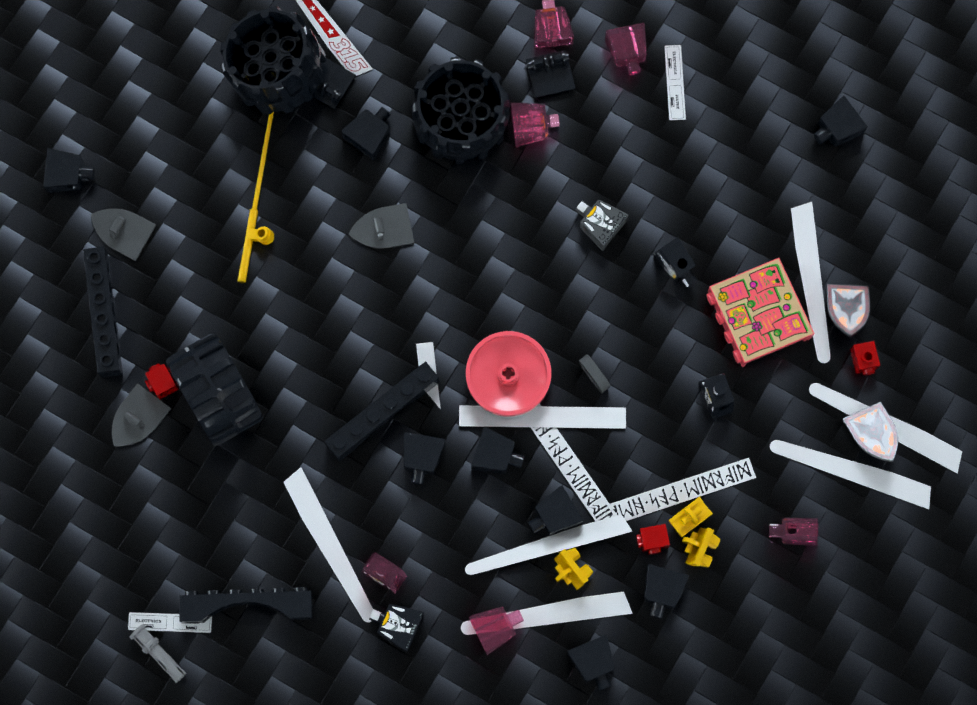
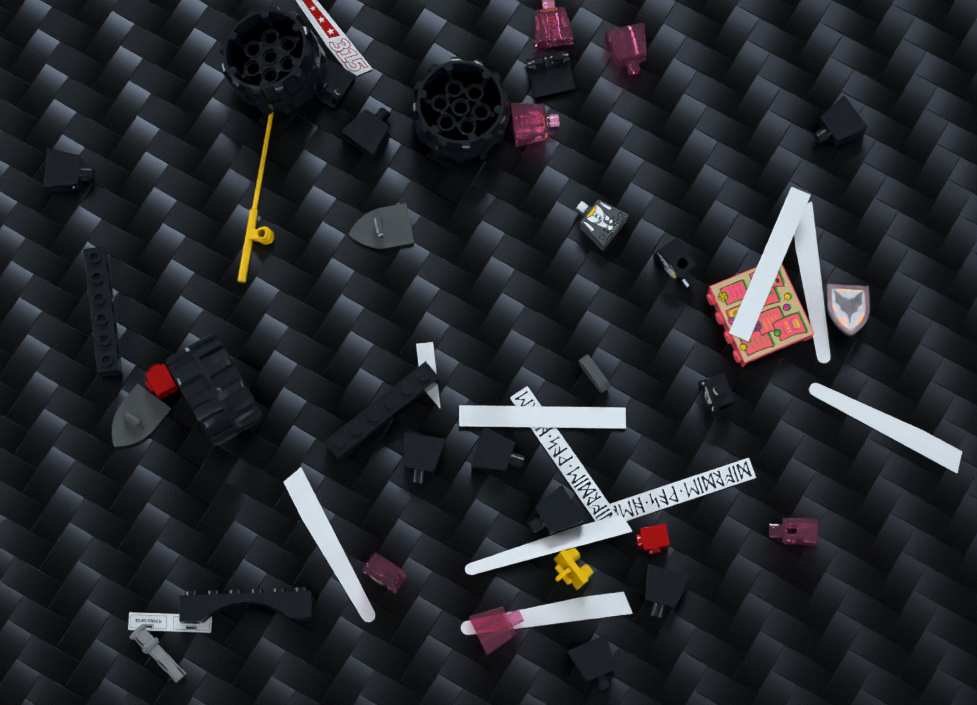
(123, 230): dark grey shield -> none
(398, 624): torso -> none
(508, 373): coral dish -> none
(675, 84): white sticker -> none
(690, 517): yellow hips -> none
(697, 547): yellow hips -> none
(769, 264): none -> white sticker
(859, 473): white sticker -> none
(865, 358): red brick -> none
(874, 432): shield -> none

